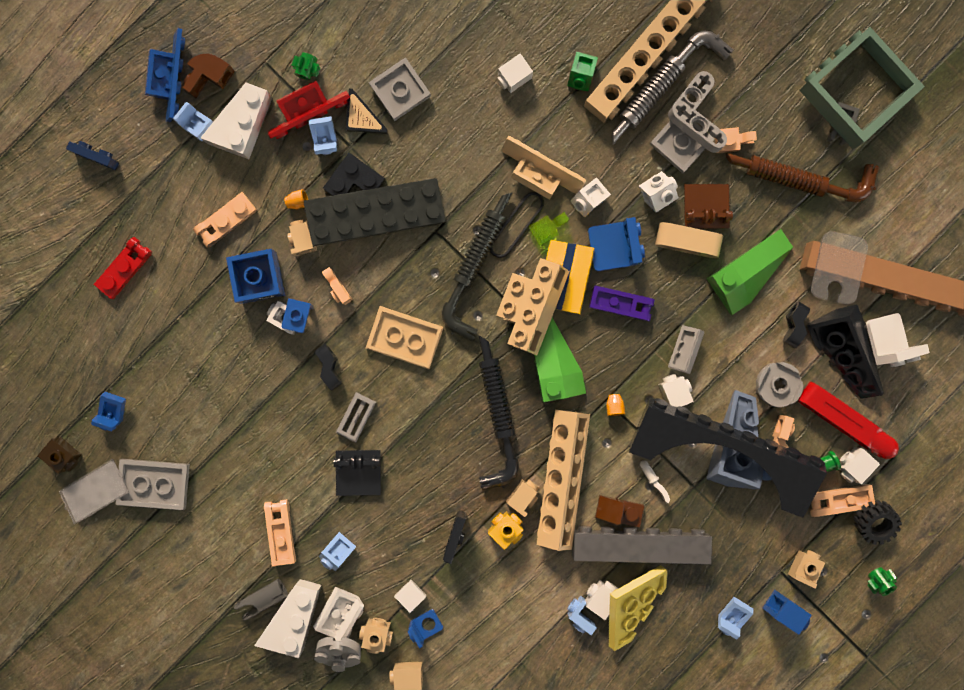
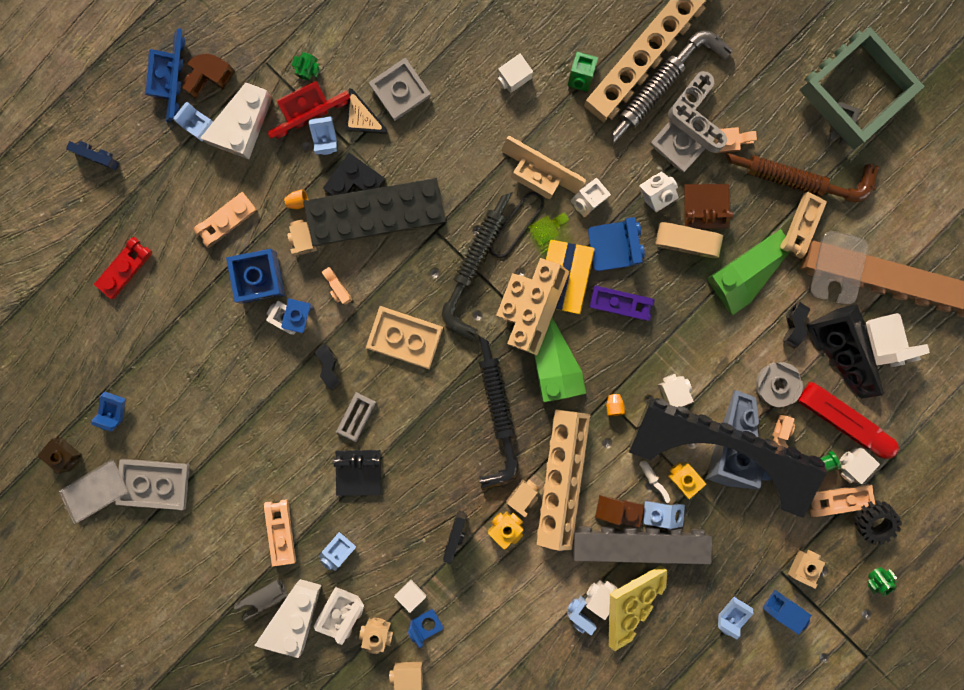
(338, 653): light grey plate -> none
(663, 515): none -> light blue bracket
(686, 349): light grey plate -> none
(686, 479): none -> yellow brick
(804, 224): none -> tan plate

